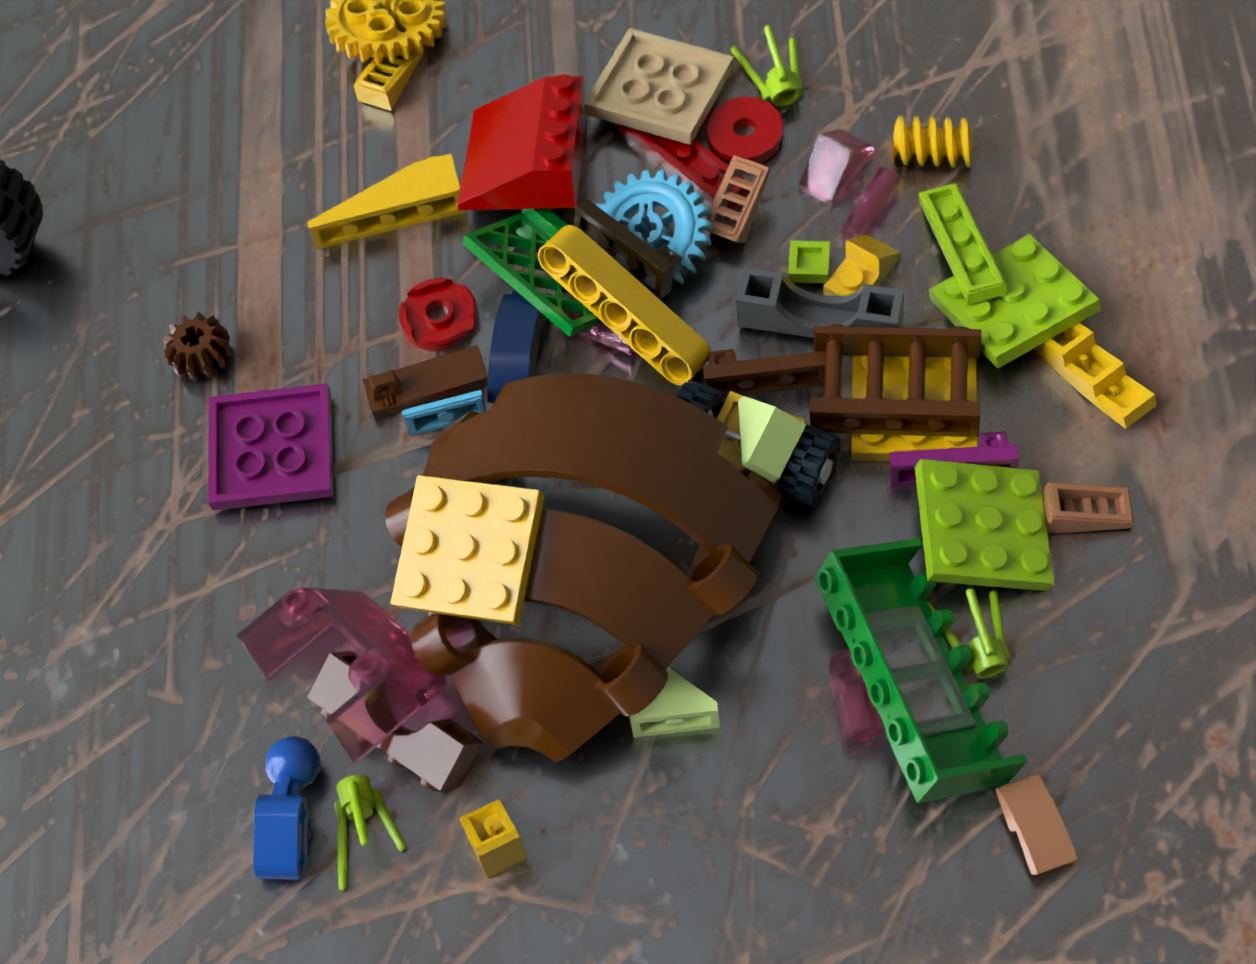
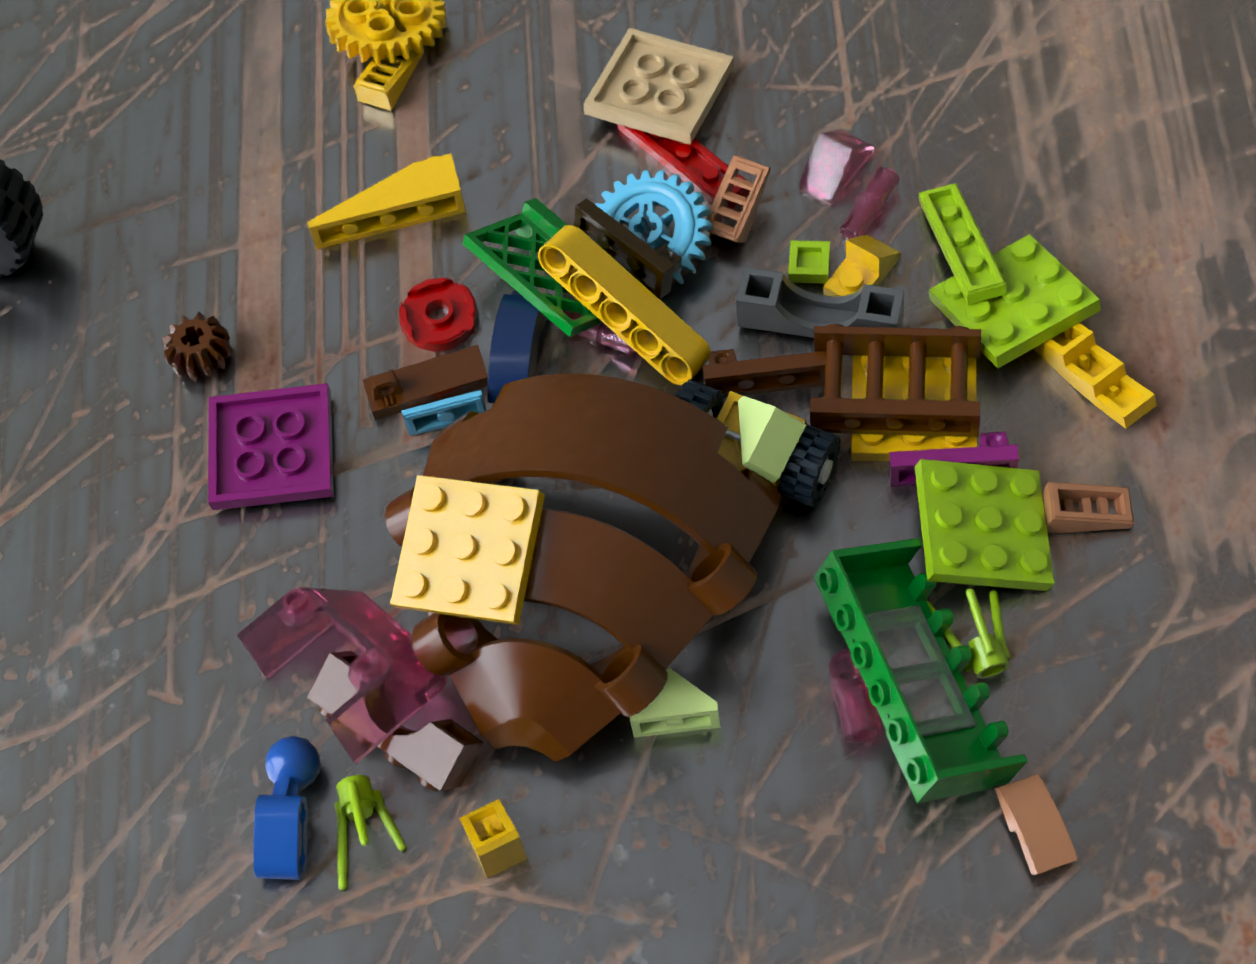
(526, 148): red slope -> none
(741, 113): red tile -> none
(782, 84): lime plant -> none
(932, 141): yellow piece -> none

